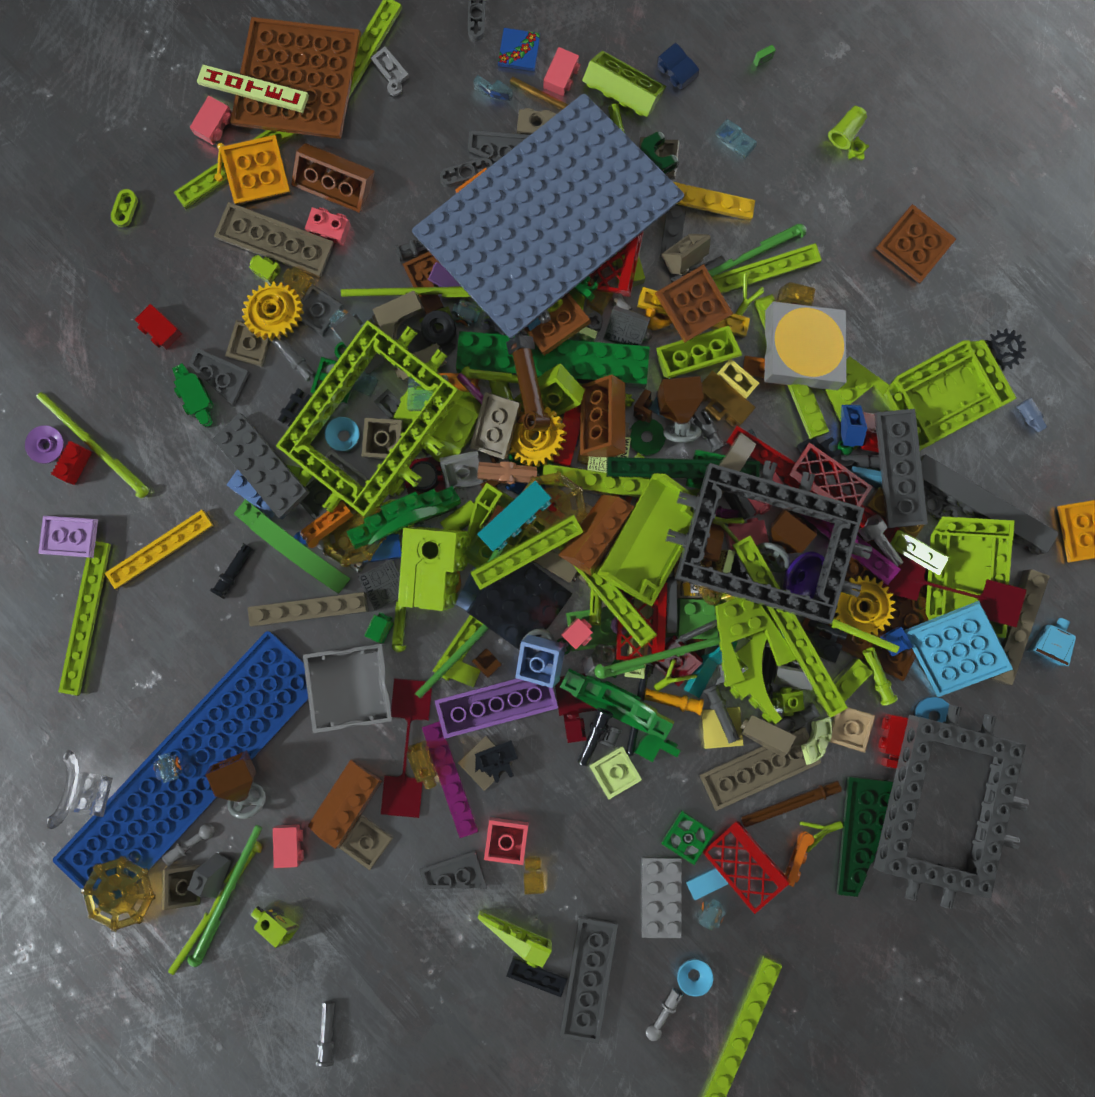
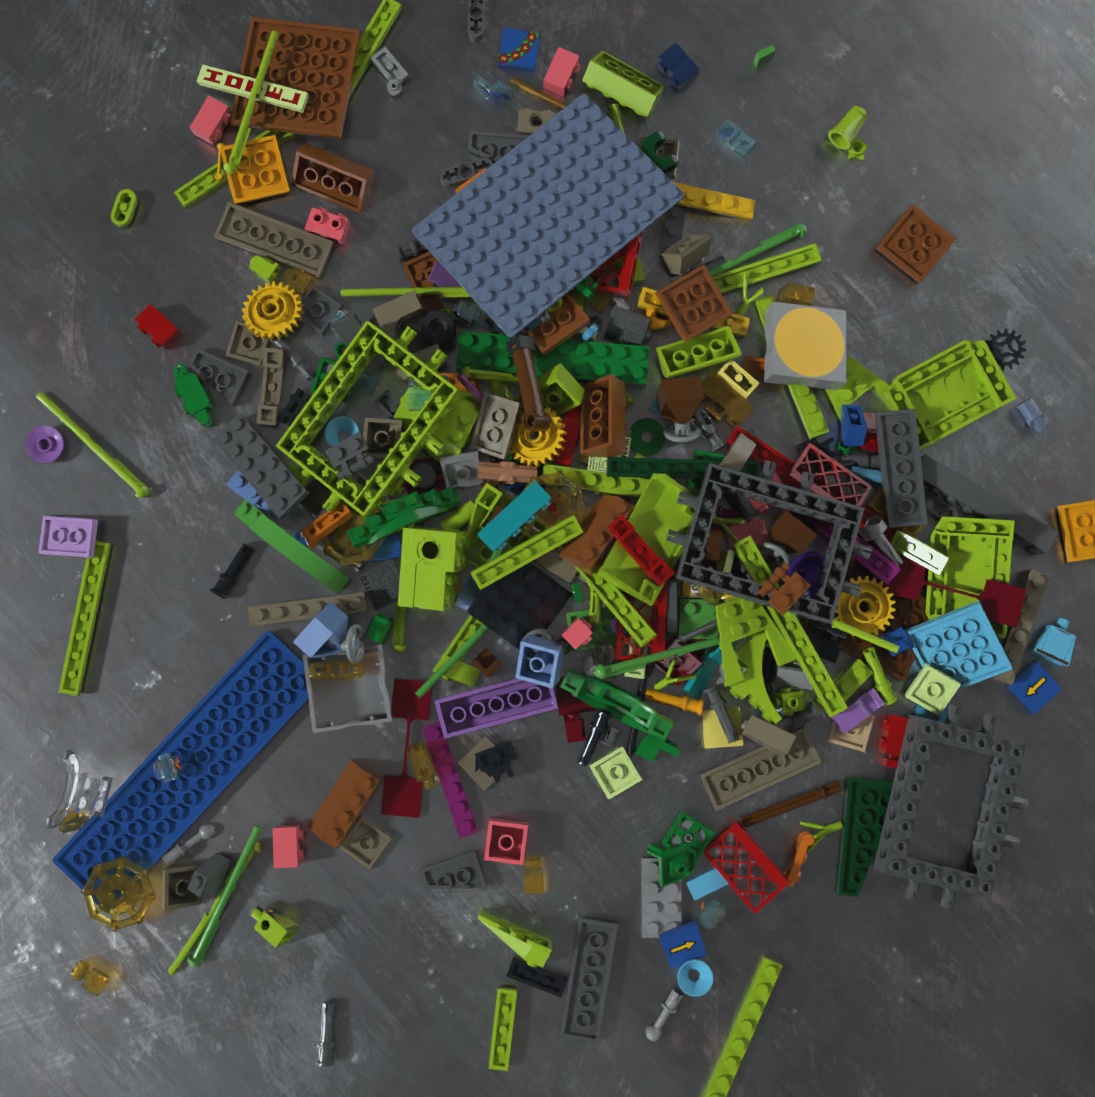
(71, 463): red brick -> none
(71, 823): none -> clear yellow tile
(94, 981): none -> clear yellow plate
(159, 549): yellow plate -> none
(233, 780): reddish brown piece -> none
(243, 133): none -> lime bar
(271, 386): none -> dark tan slope
(323, 675): none -> clear yellow beam
(329, 635): none -> medium blue piece
(347, 450): none -> dark grey plate
(502, 1028): none -> lime plate
(576, 593): none -> green tile
(590, 332): none -> dark azure tile
(639, 550): none -> red slope
(642, 407): reddish brown bracket -> none
(673, 863): none -> green piece
(682, 944): none -> blue tile
(788, 593): none -> dark orange plate
(818, 741): yellowish green tile -> none
(858, 710): none -> medium lavender piece
(932, 689): none -> yellowish green plate
(1034, 687): none -> blue tile

